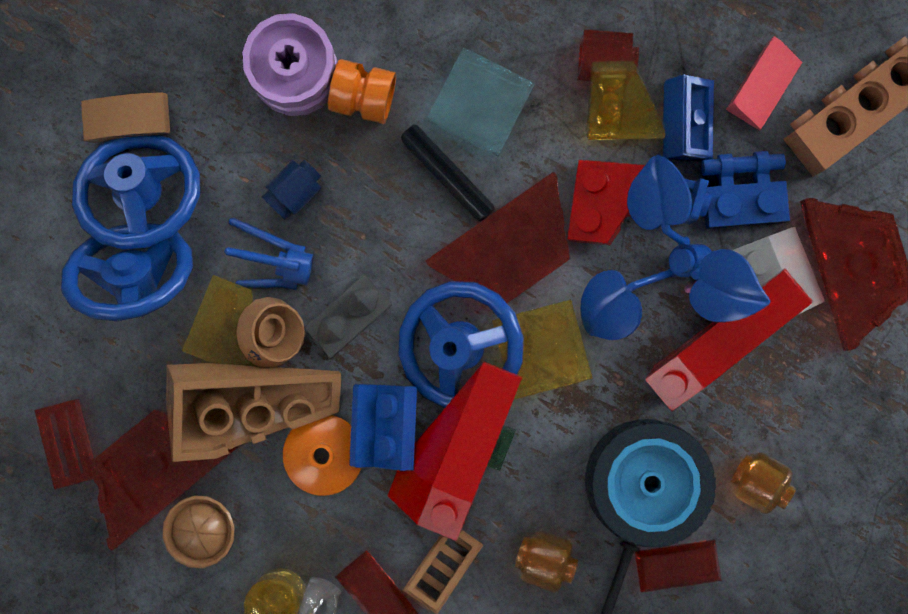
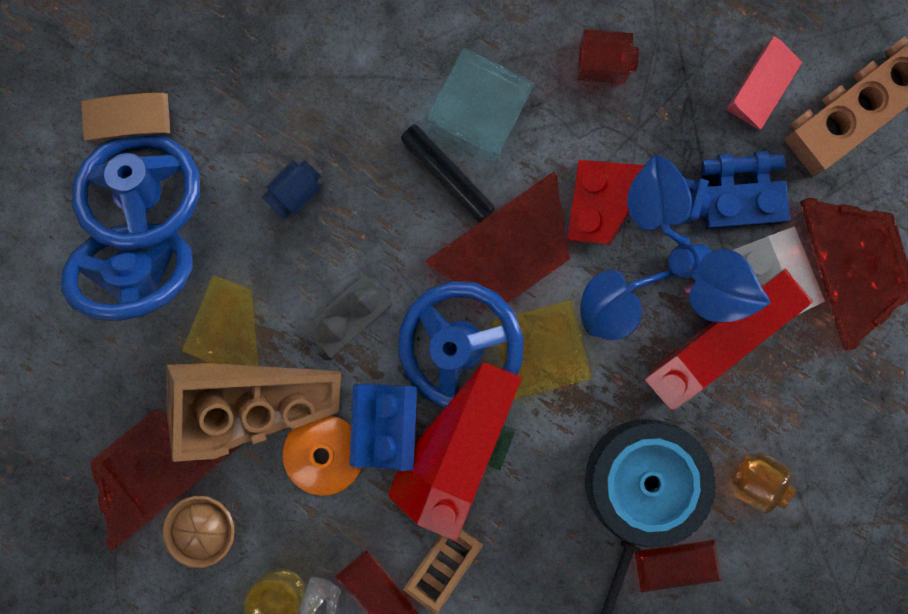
(50, 445): clear red tile -> none
(270, 332): medium nougat hat -> none
(292, 42): lavender wheel -> none
(292, 266): blue plant -> none
(361, 91): orange wheel -> none
(546, 561): clear orange head -> none
(621, 104): clear yellow wing -> none
(688, 118): blue slope -> none

